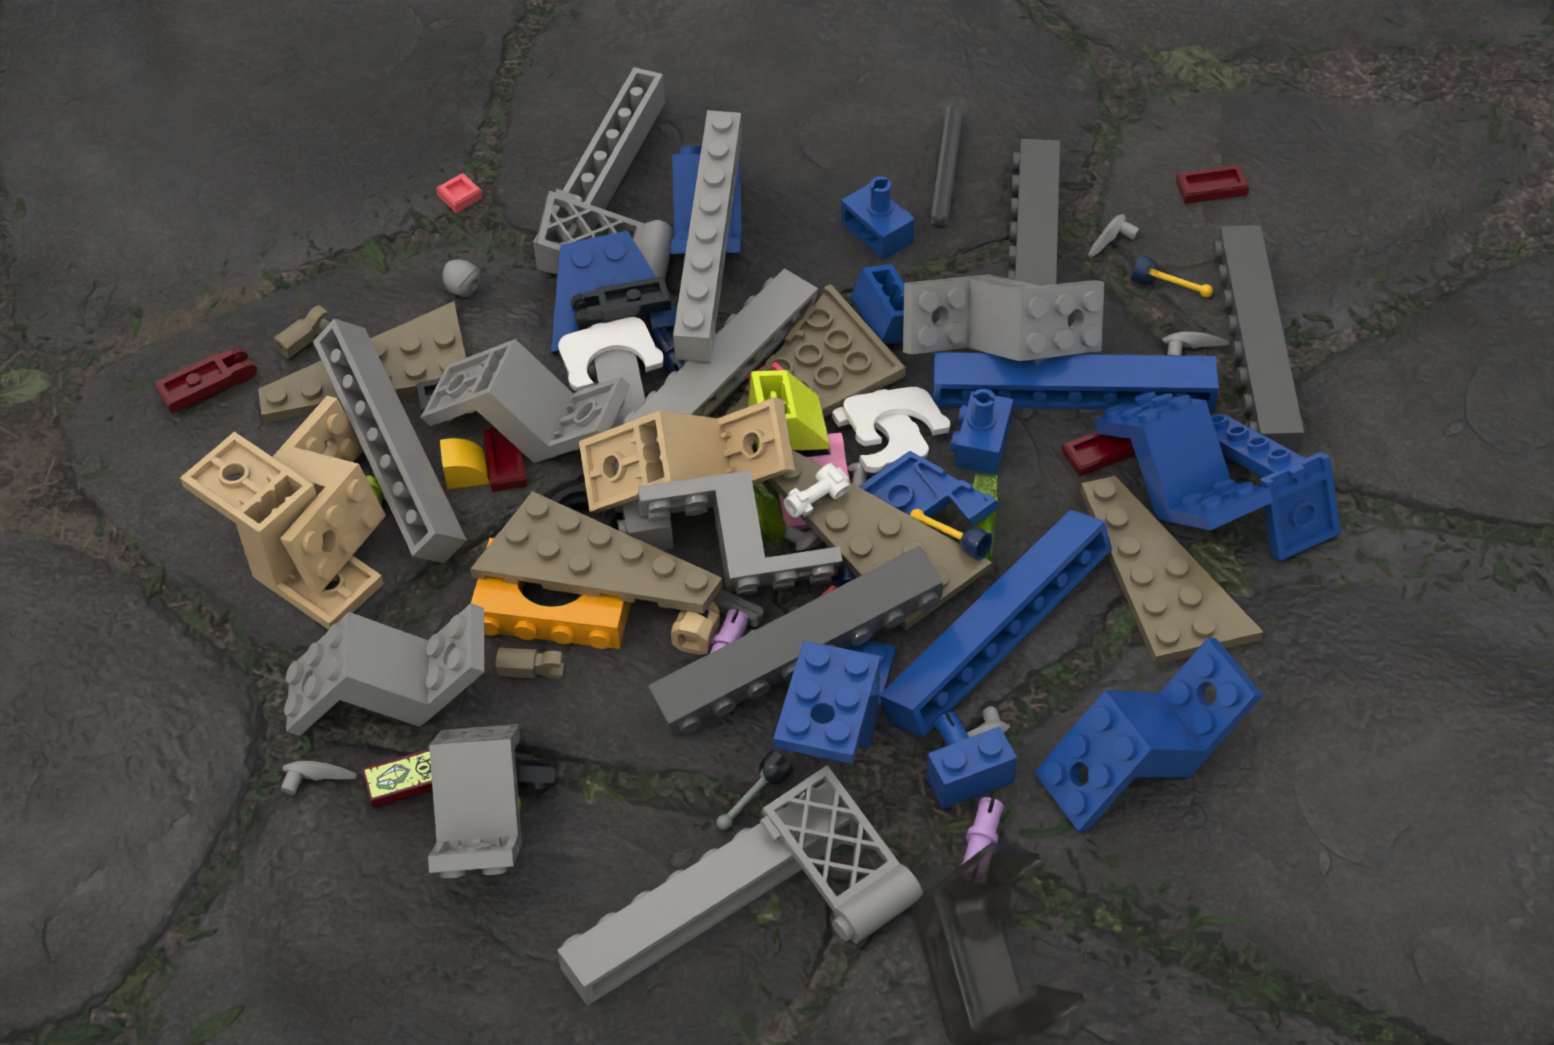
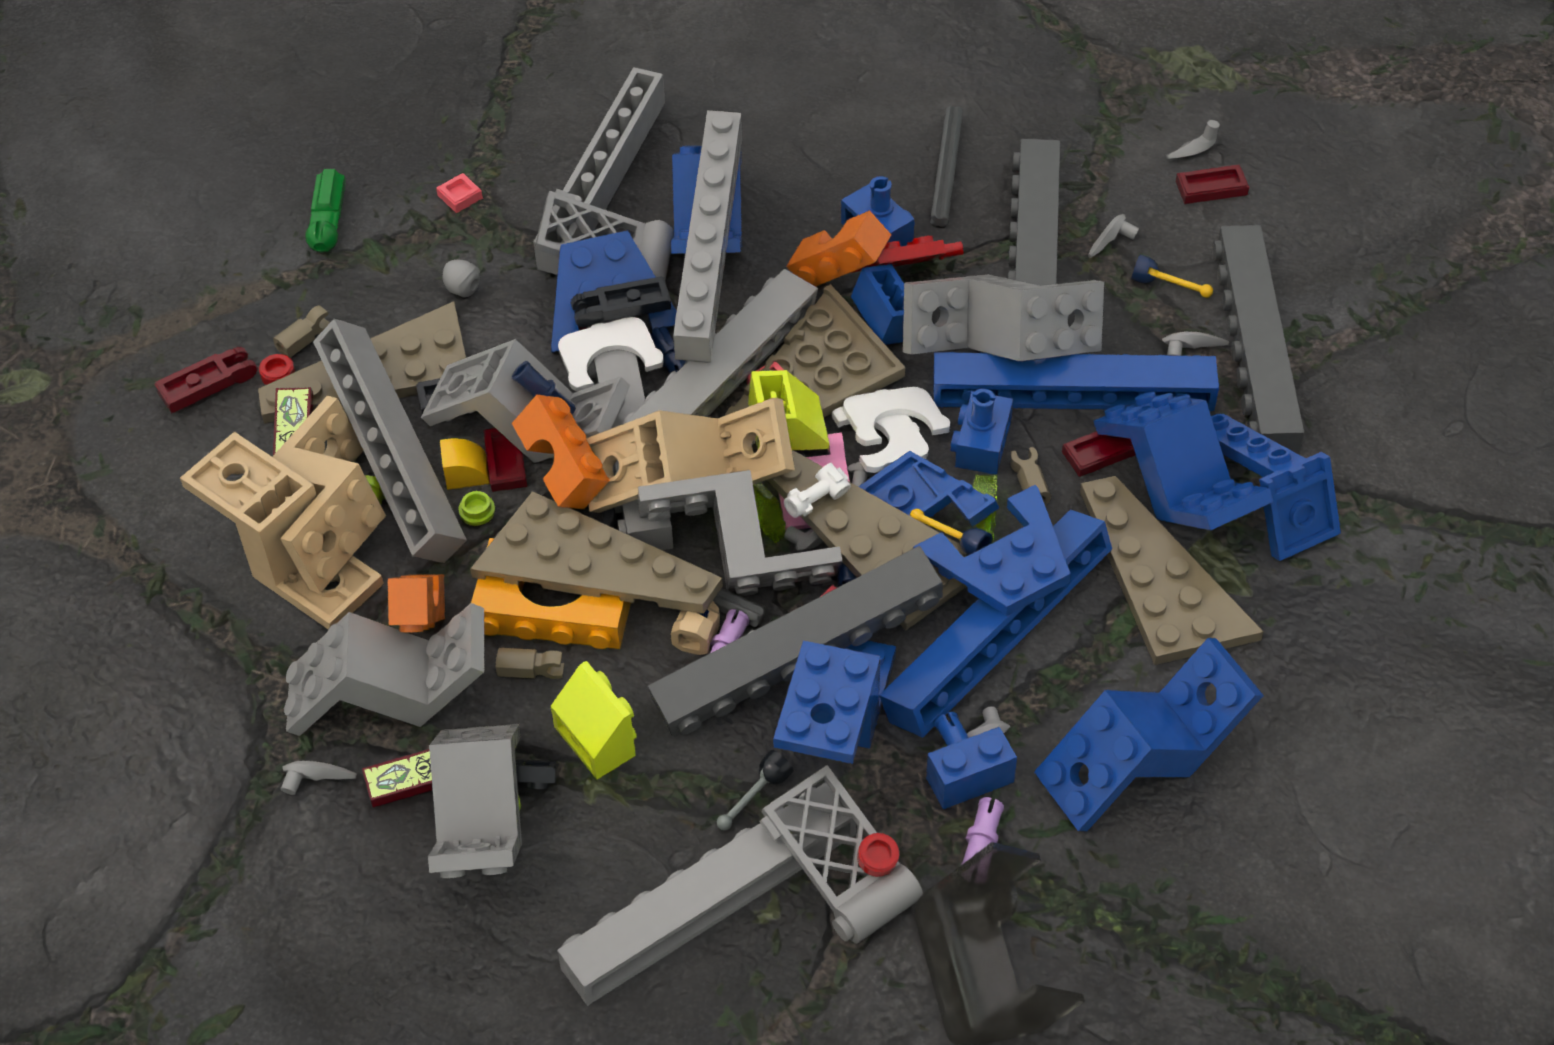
(275, 367): none -> red tile
(291, 410): none -> tile
(325, 211): none -> green piece
(416, 601): none -> orange arch
(476, 508): none -> lime plate
(535, 383): none -> dark blue axle
(576, 471): none -> orange arch
(594, 721): none -> neon yellow slope
(854, 247): none -> orange arch
(878, 854): none -> red tile
(919, 250): none -> red plate
(1013, 568): none -> blue wing
(1030, 473): none -> dark tan bar
(1198, 144): none -> light grey bar

